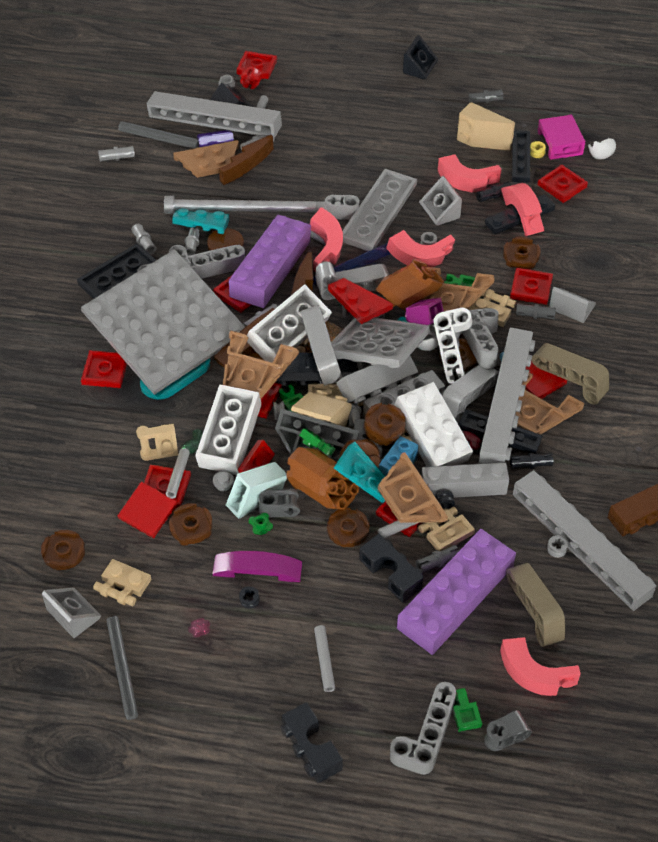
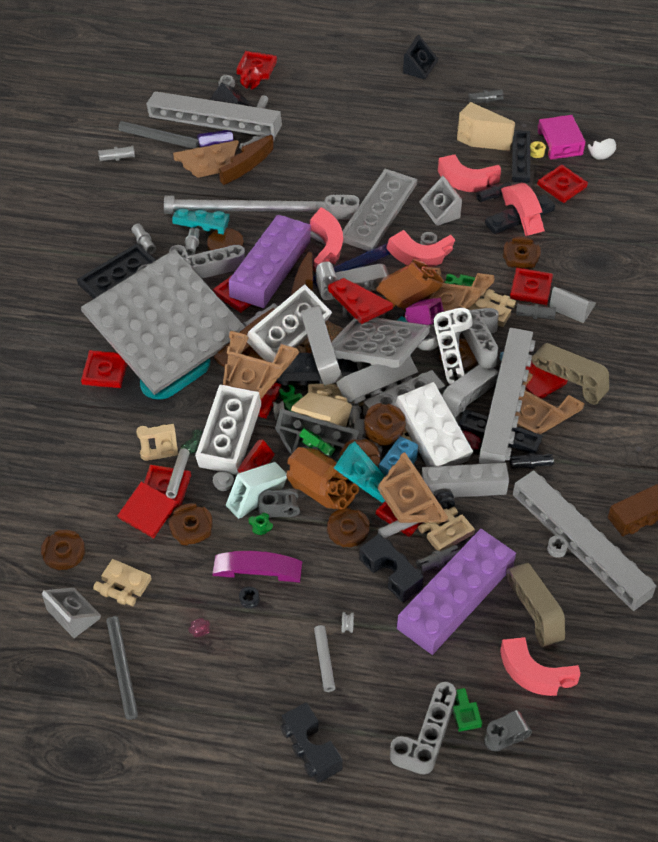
(347, 622): none -> light grey bush

